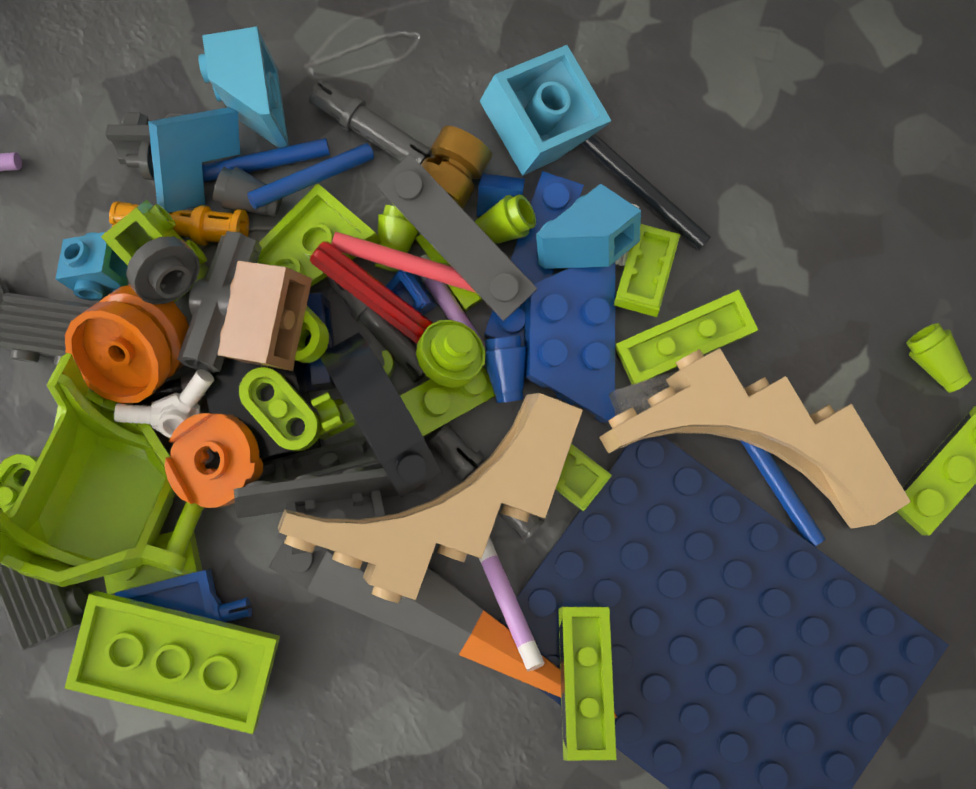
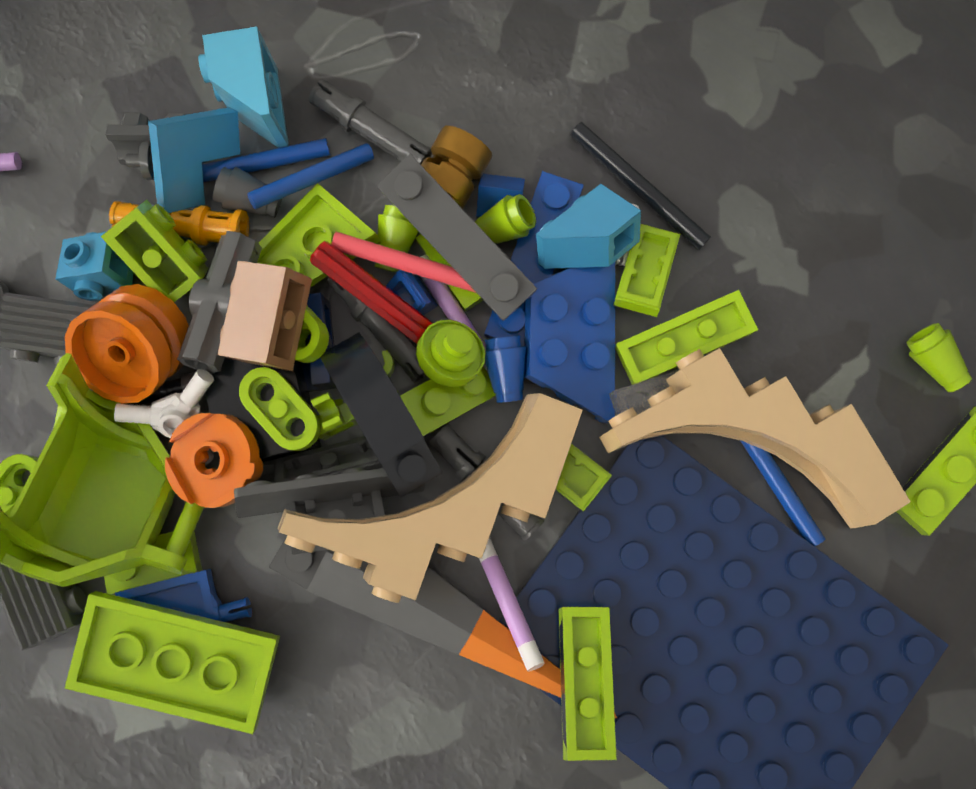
(163, 270): dark grey plate -> none
(543, 108): medium azure slope -> none

